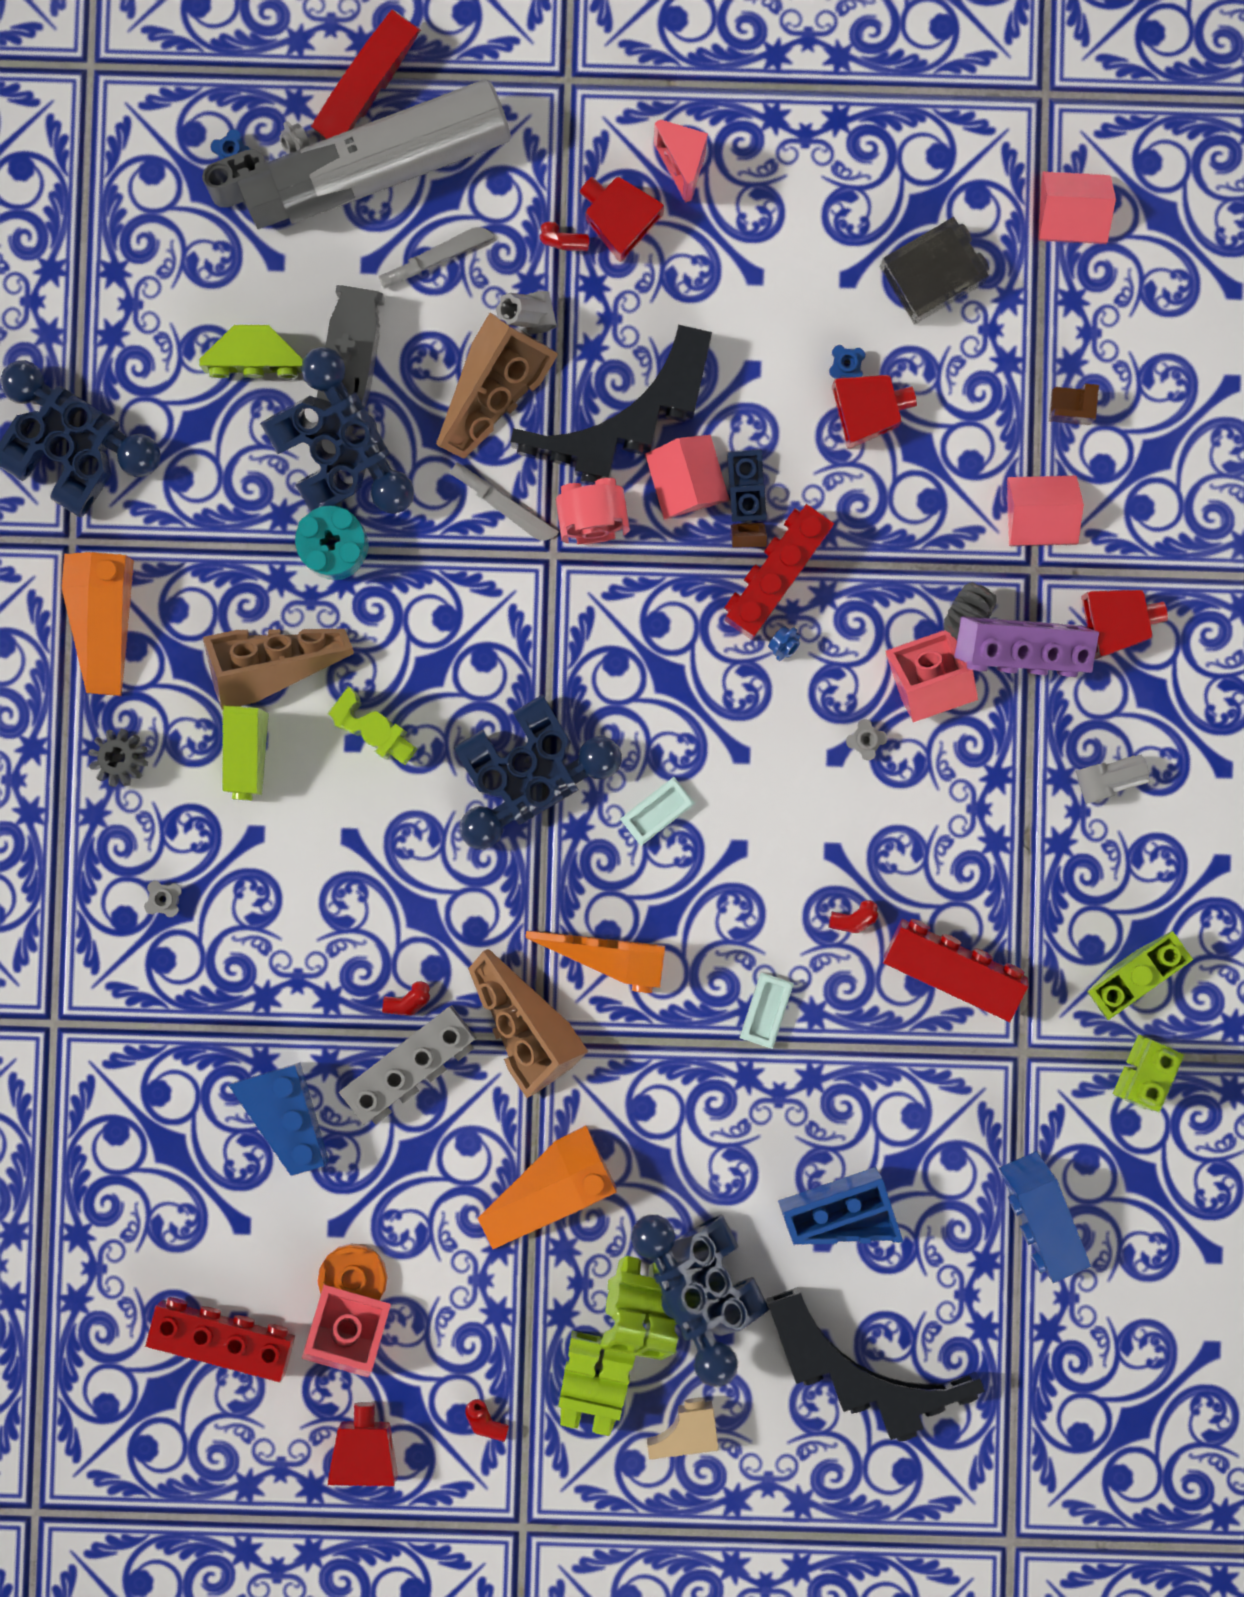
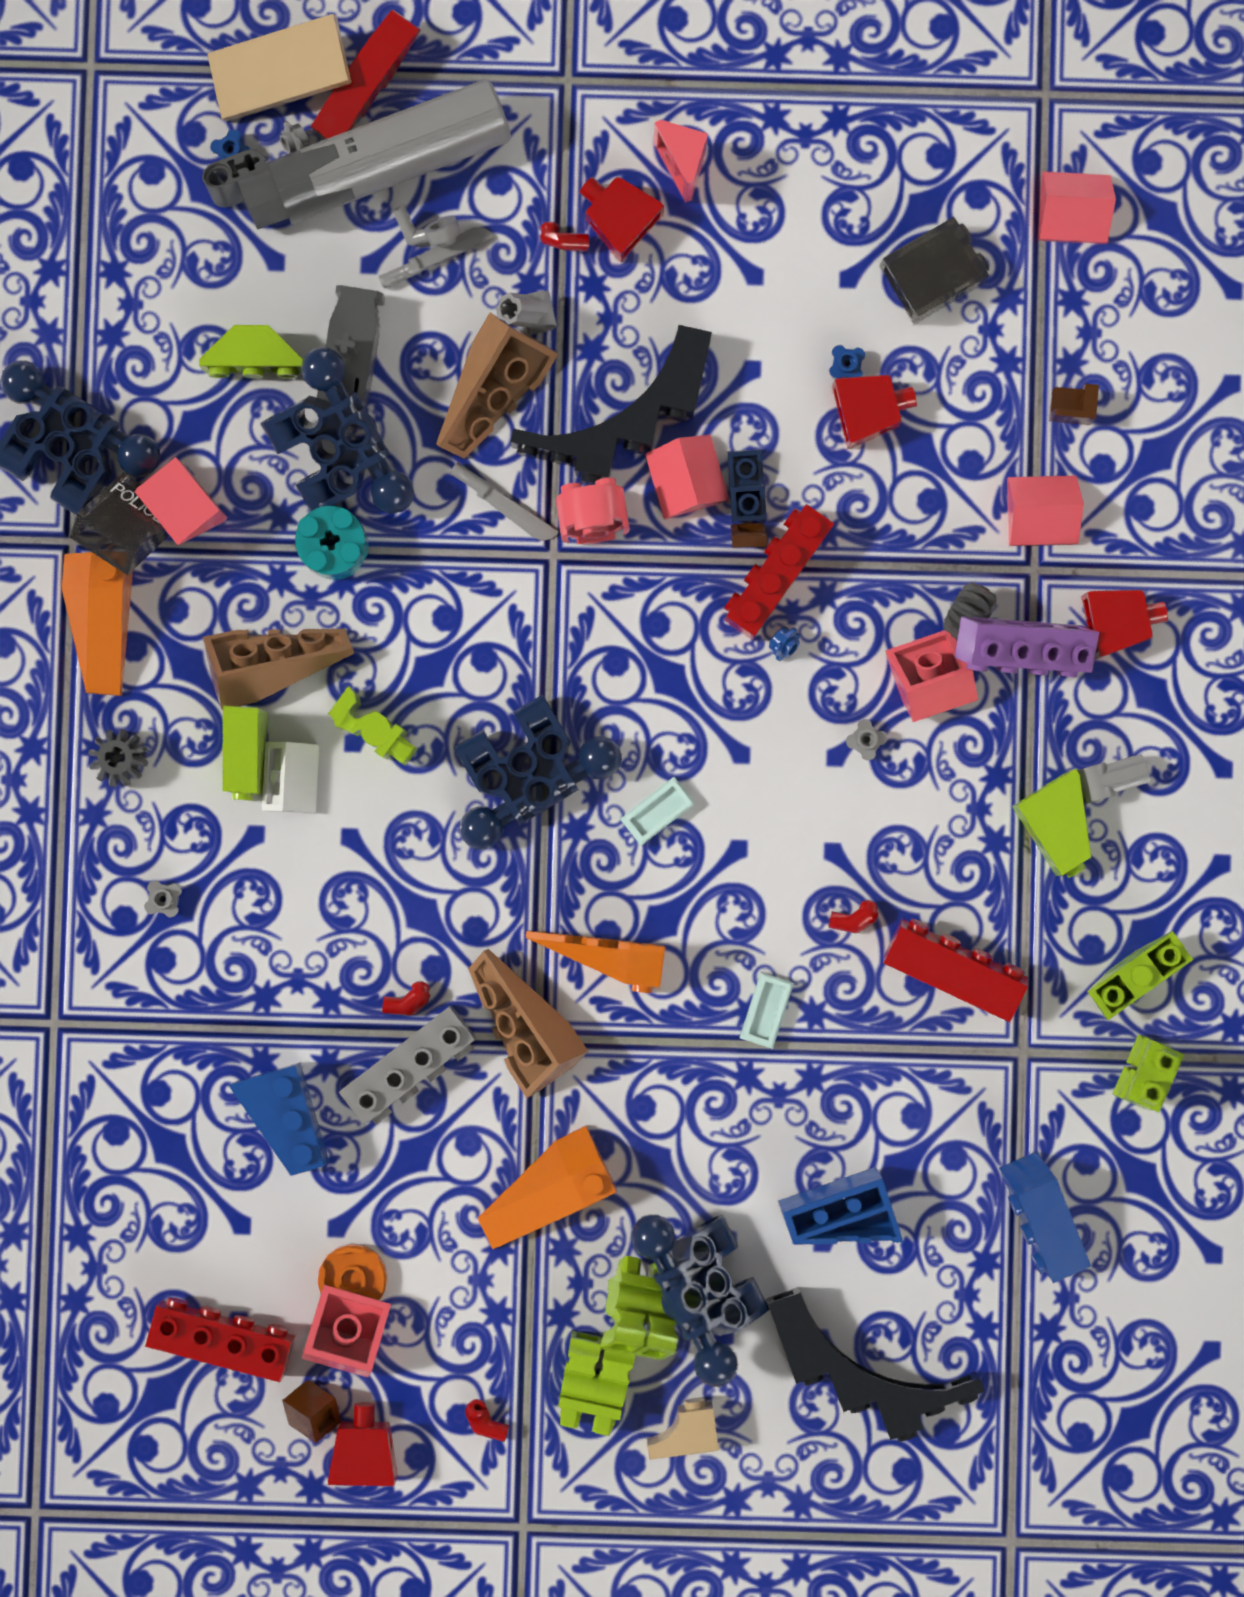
(119, 526): none -> clear smoke brick
(180, 502): none -> coral slope
(279, 68): none -> tan tile
(290, 777): none -> white panel
(311, 1411): none -> reddish brown panel
(440, 232): none -> light grey plate
(1058, 823): none -> lime slope

